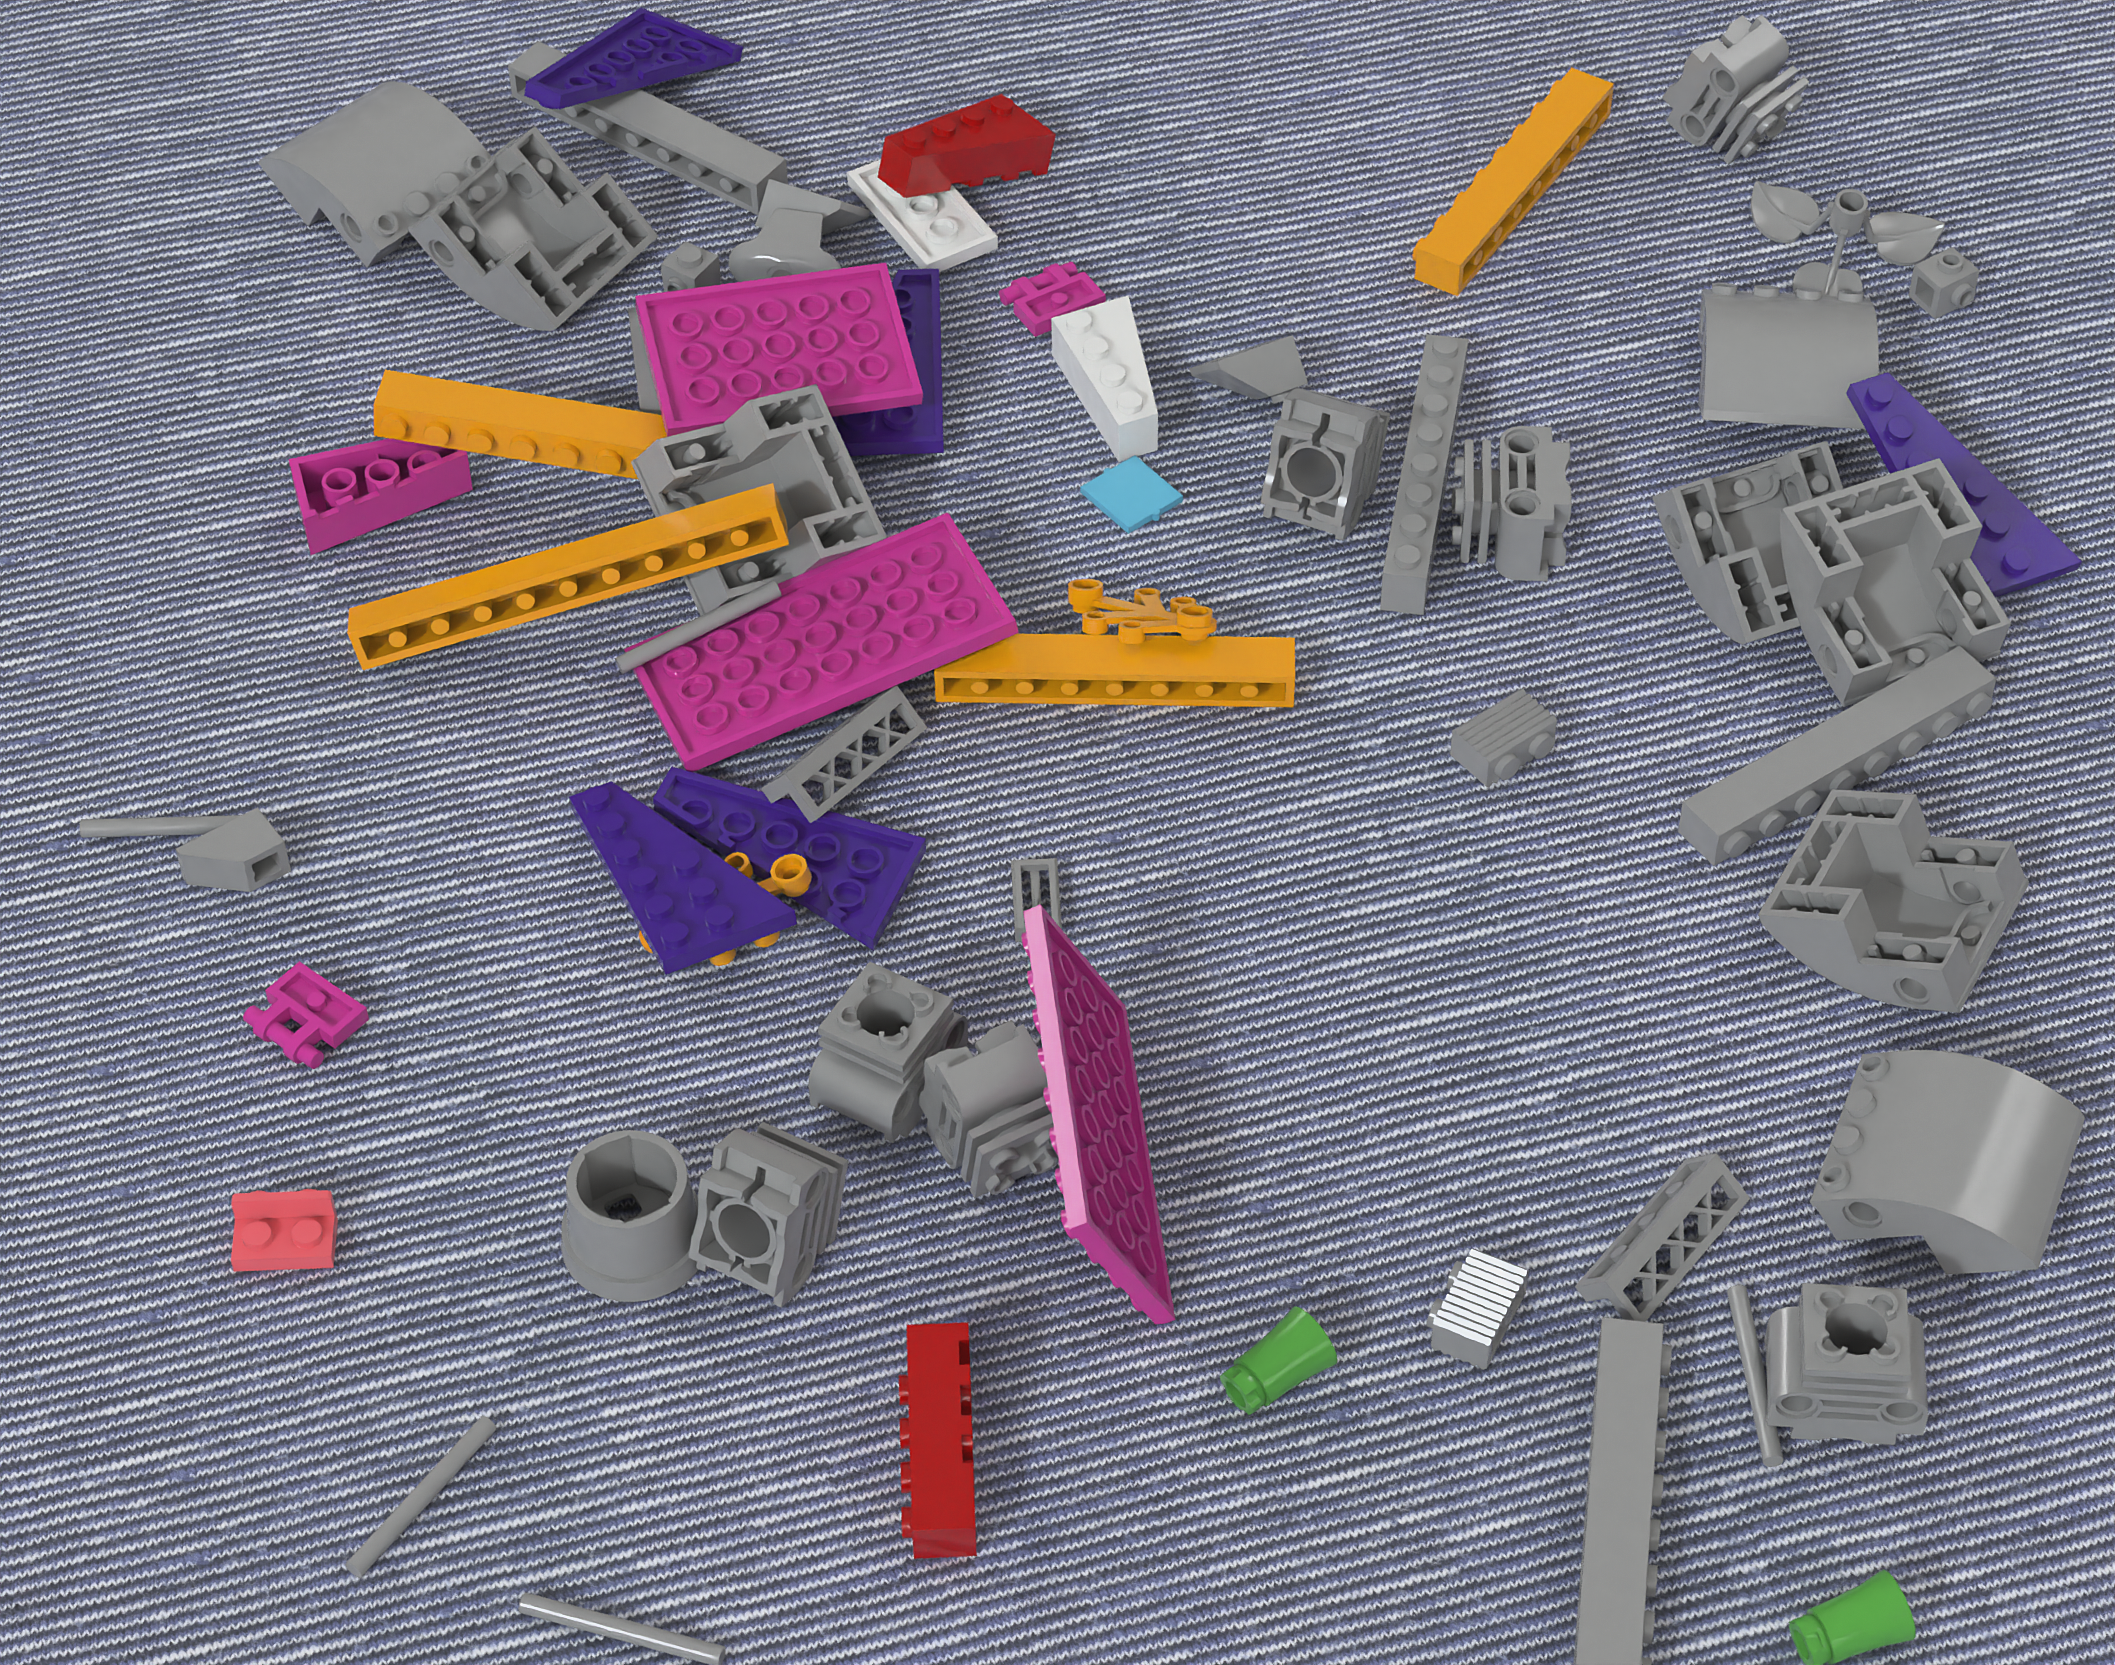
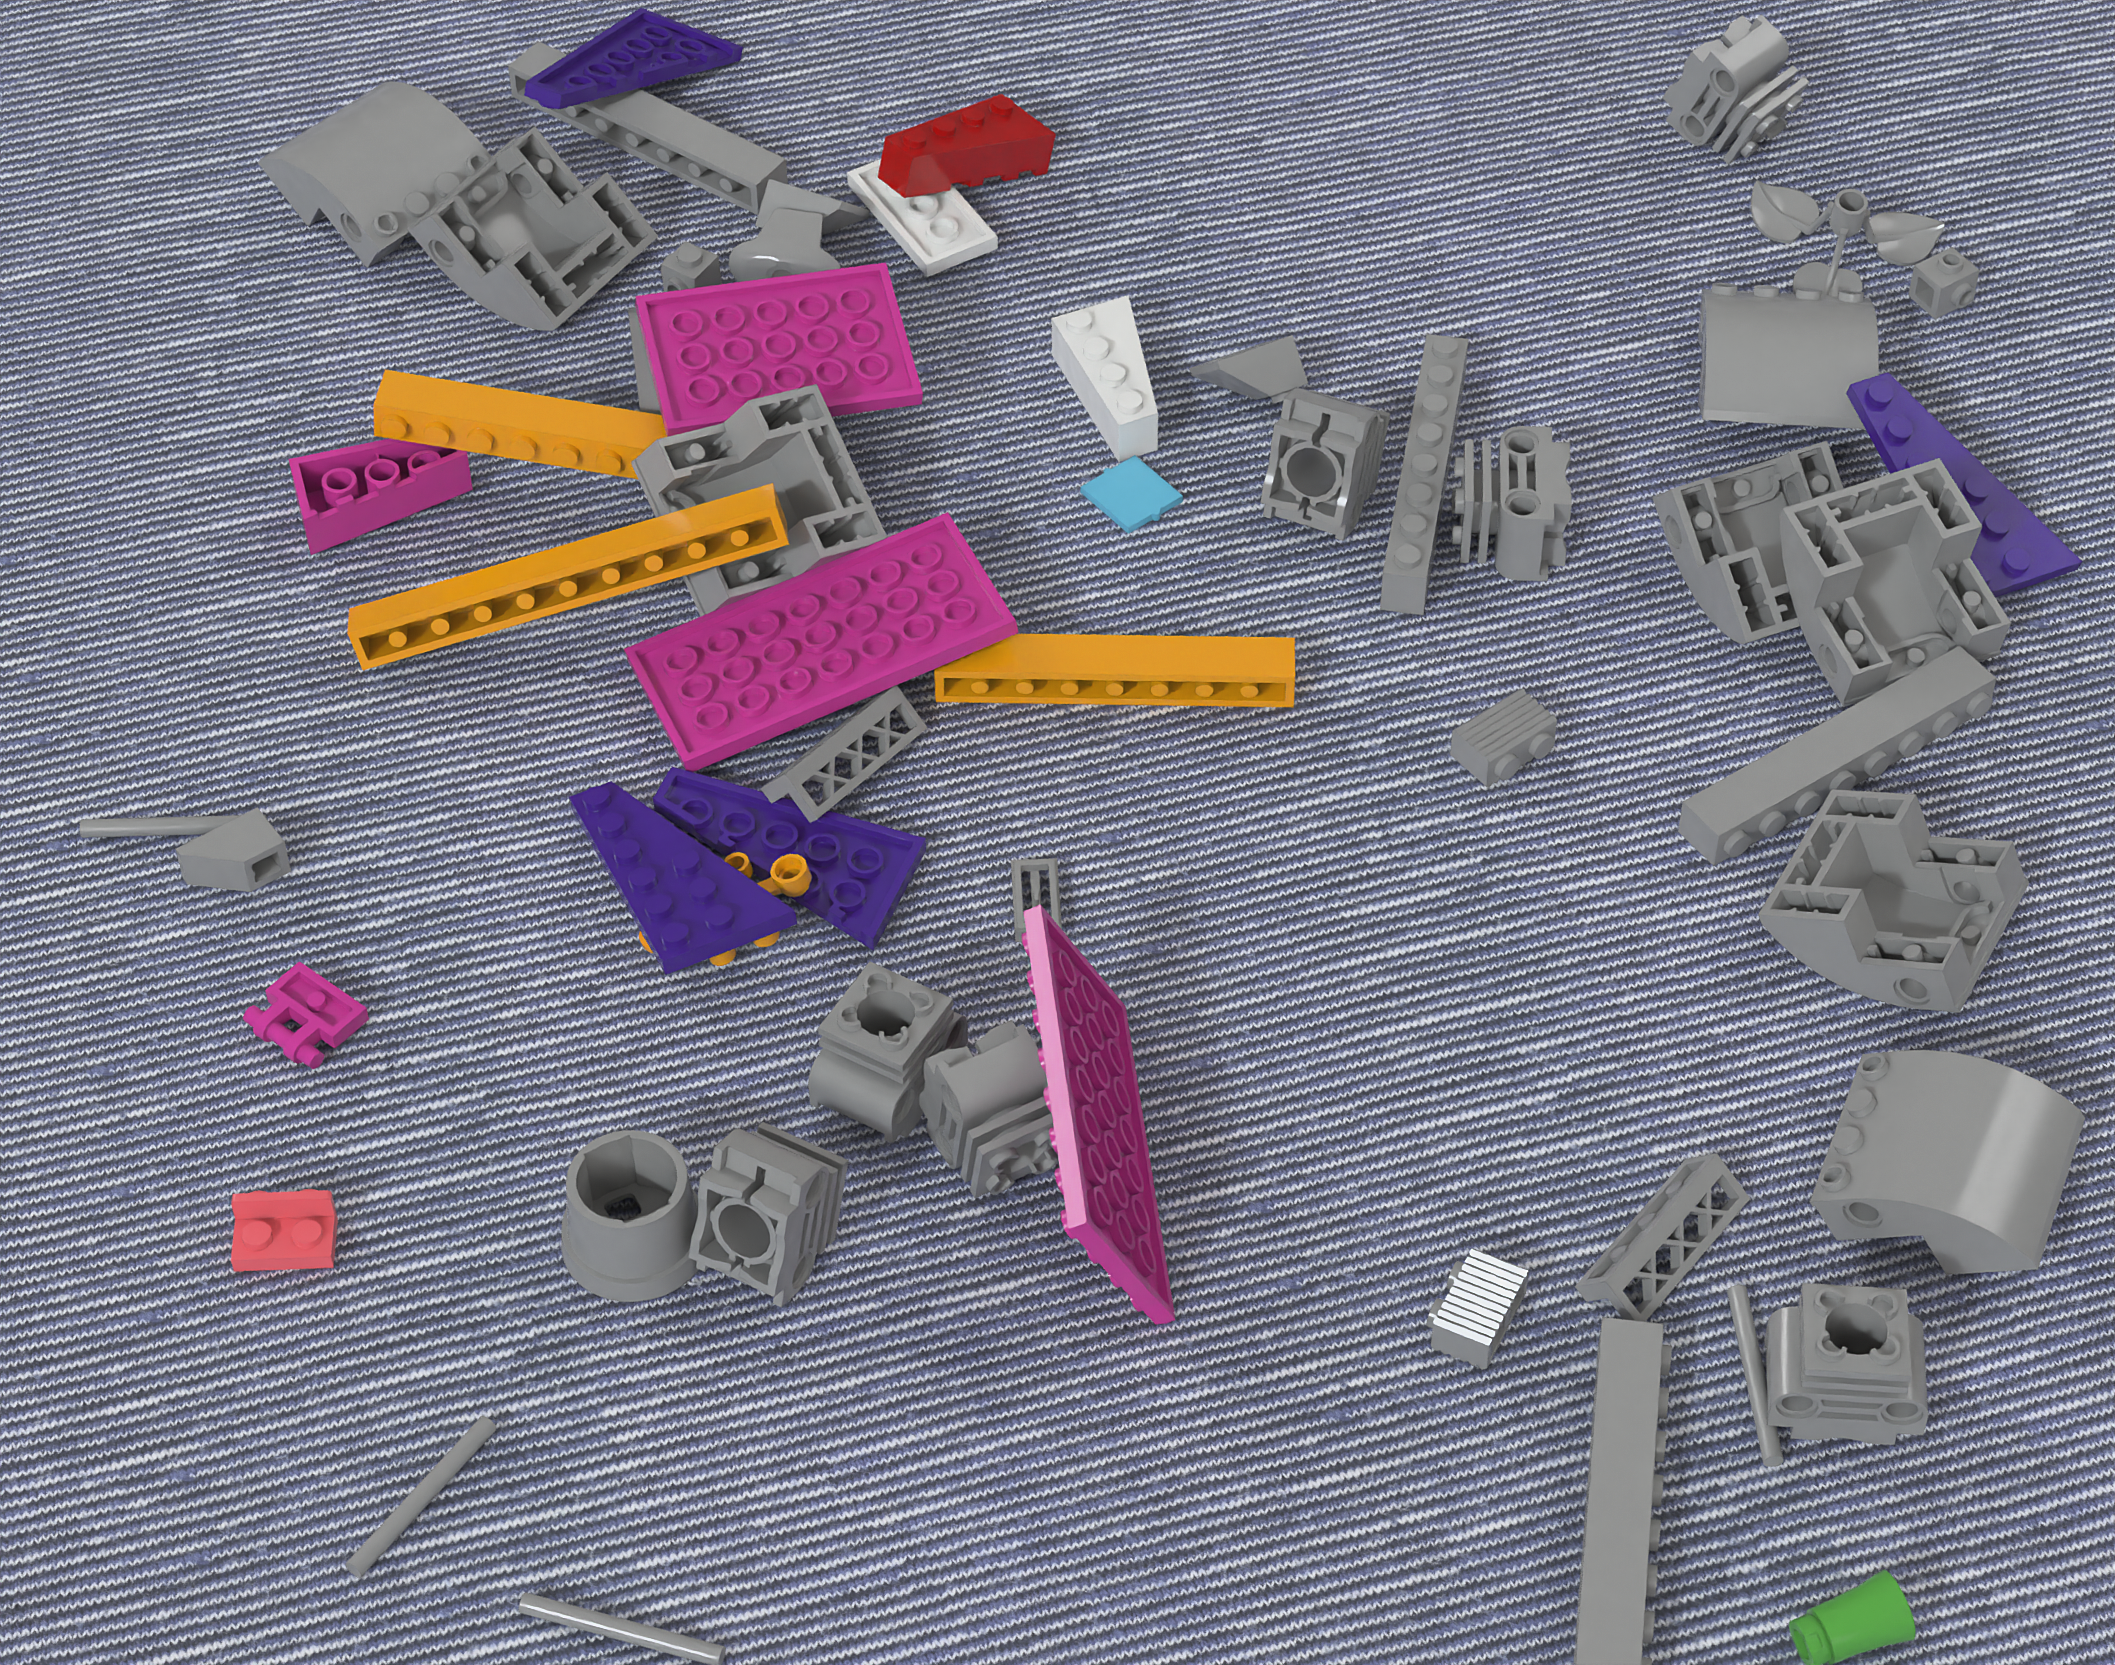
(698, 627): light grey bar -> none
(914, 427): dark purple wing -> none
(939, 1442): red wedge -> none
(1051, 295): dark pink plate -> none
(1142, 616): light orange plant -> none
(1279, 1362): bright green plant -> none
(1512, 181): light orange brick -> none

